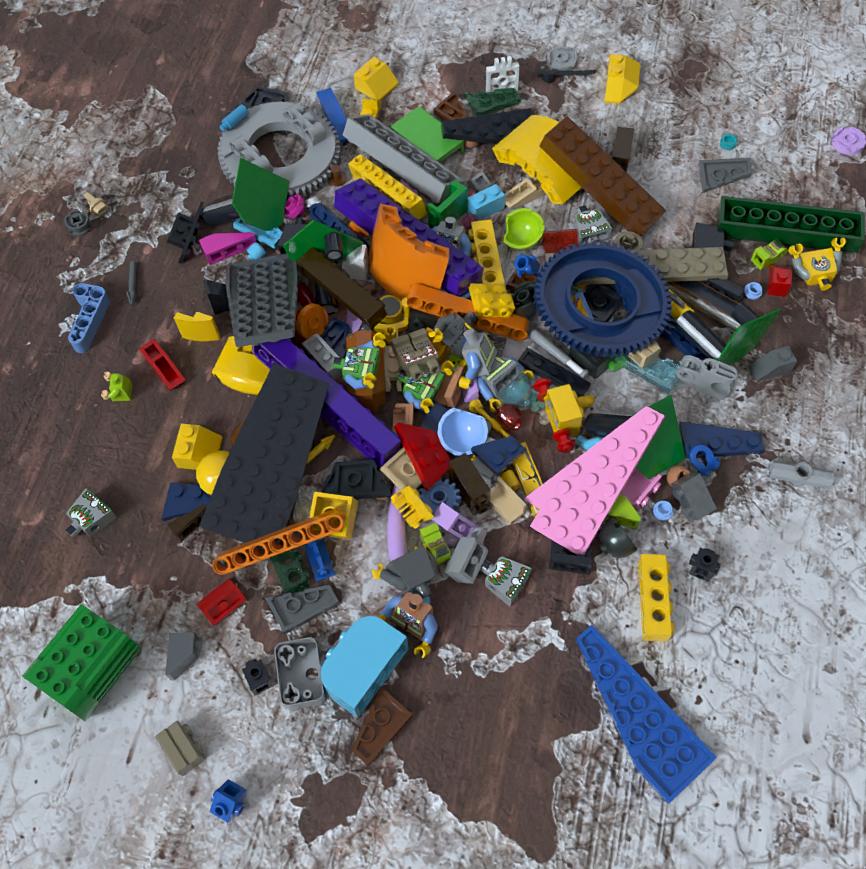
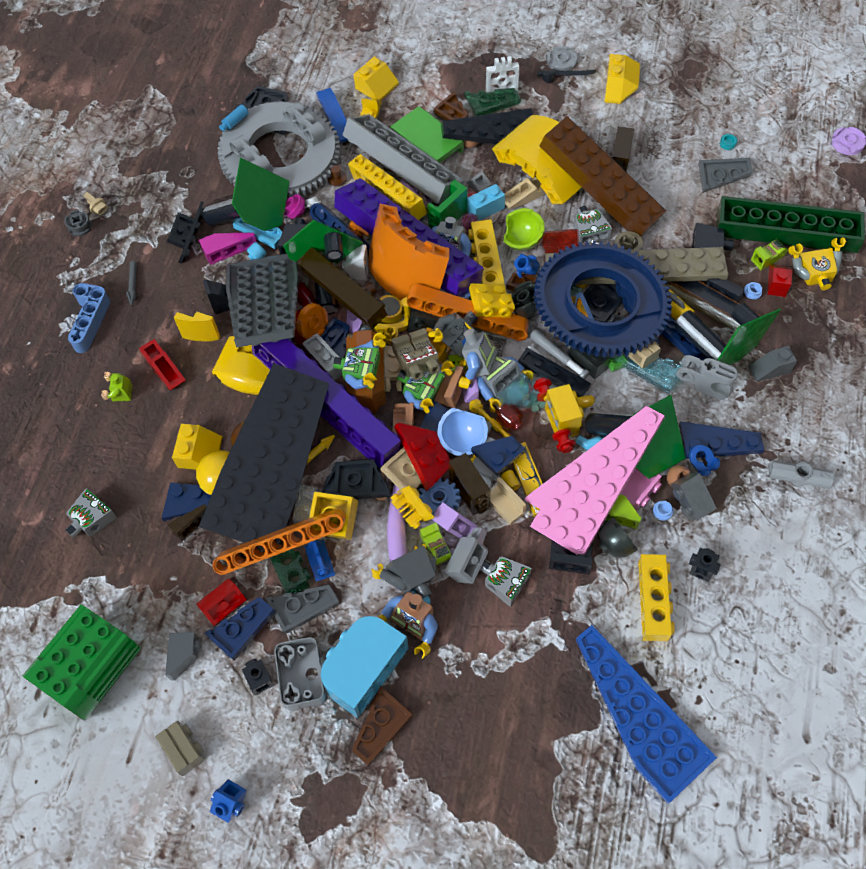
(239, 630): none -> dark blue wing

